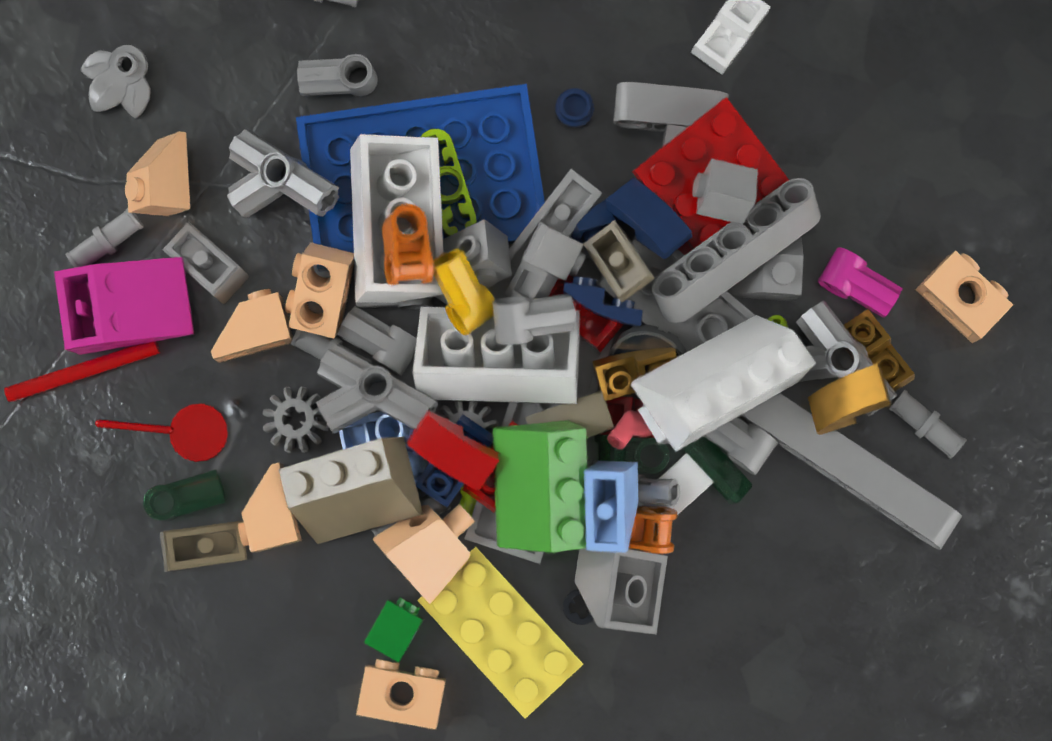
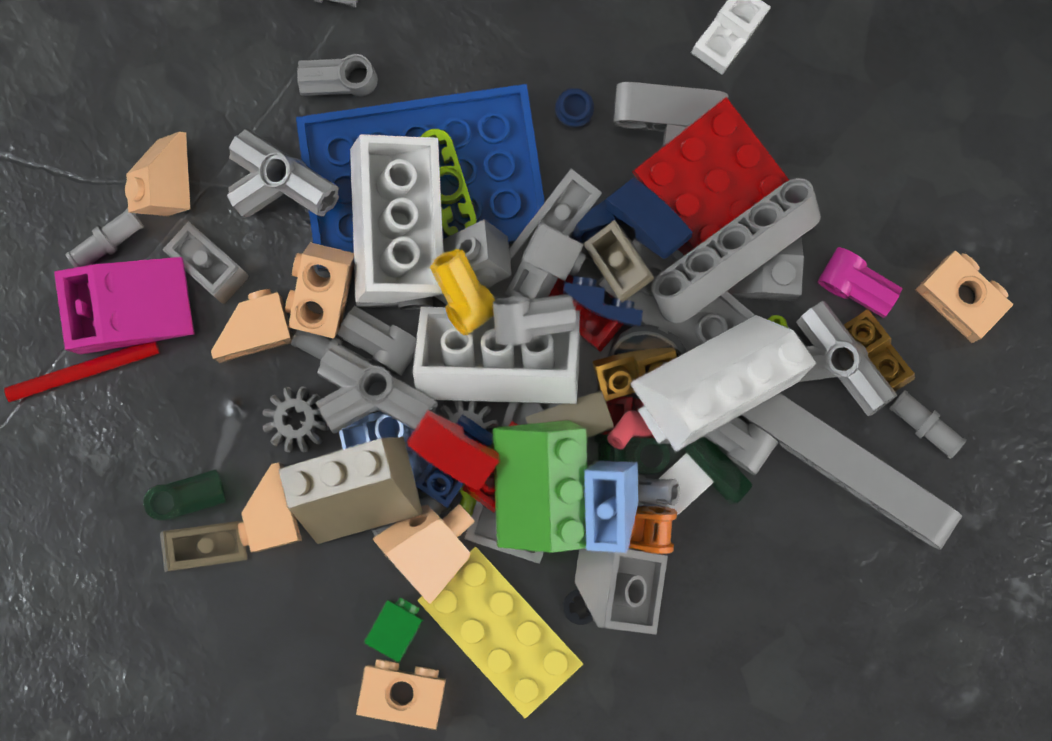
(113, 84): light grey plate -> none
(195, 431): red piece -> none
(407, 255): orange piece -> none
(726, 191): light grey brick -> none
(848, 397): pearl gold slope -> none

